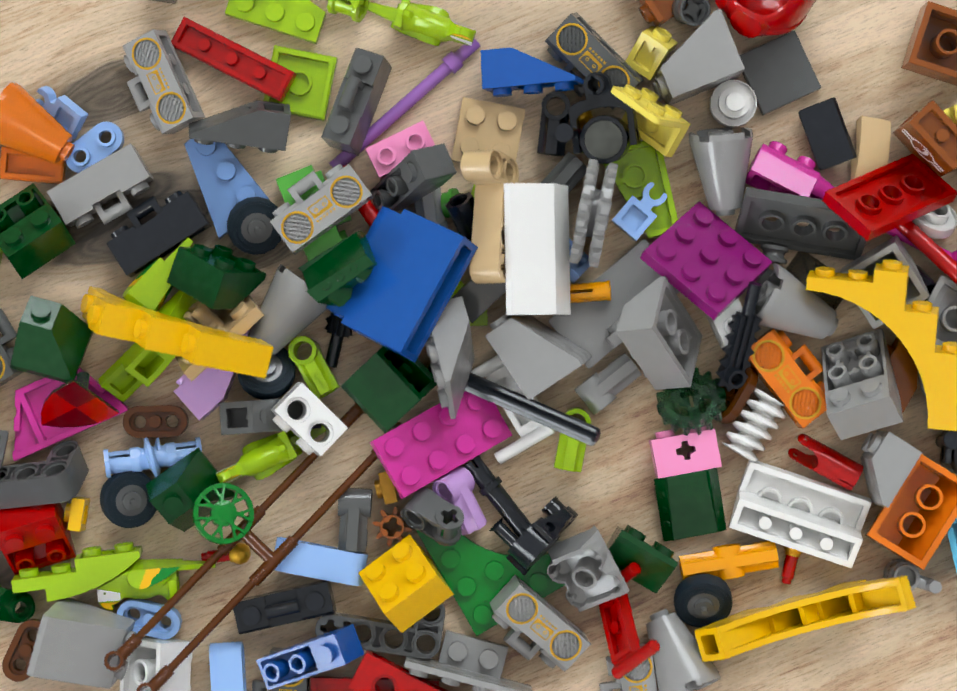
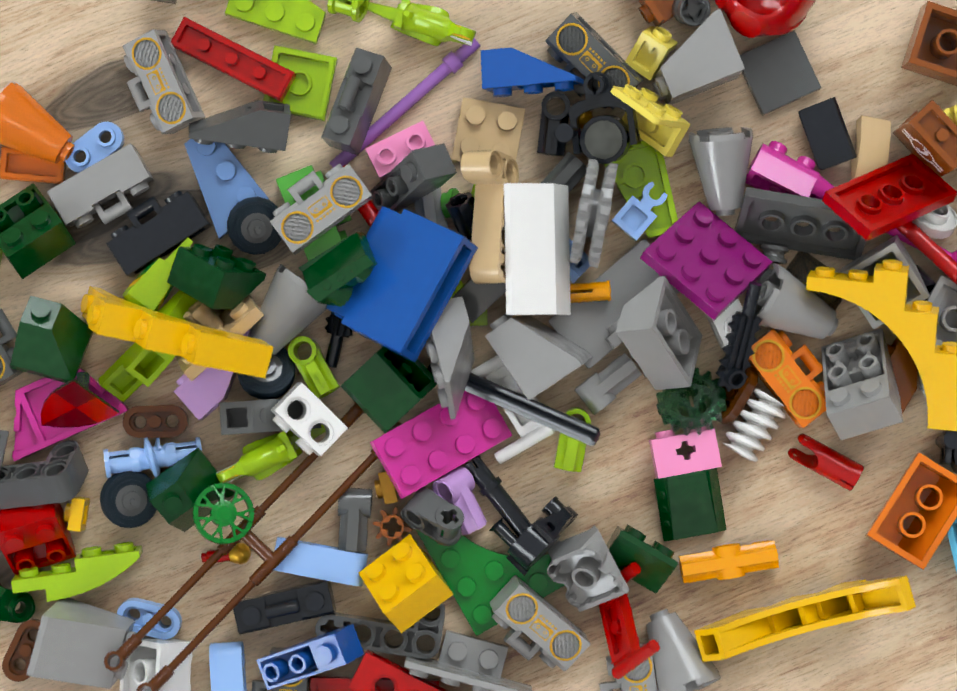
(63, 110): light blue plate -> none
(145, 580): lime animal -> none
(702, 600): black wheel -> none
(733, 103): white plate -> none
(789, 564): red piece -> none
(800, 513): white slope -> none
(886, 465): light grey slope -> none
(902, 568): light grey piece -> none

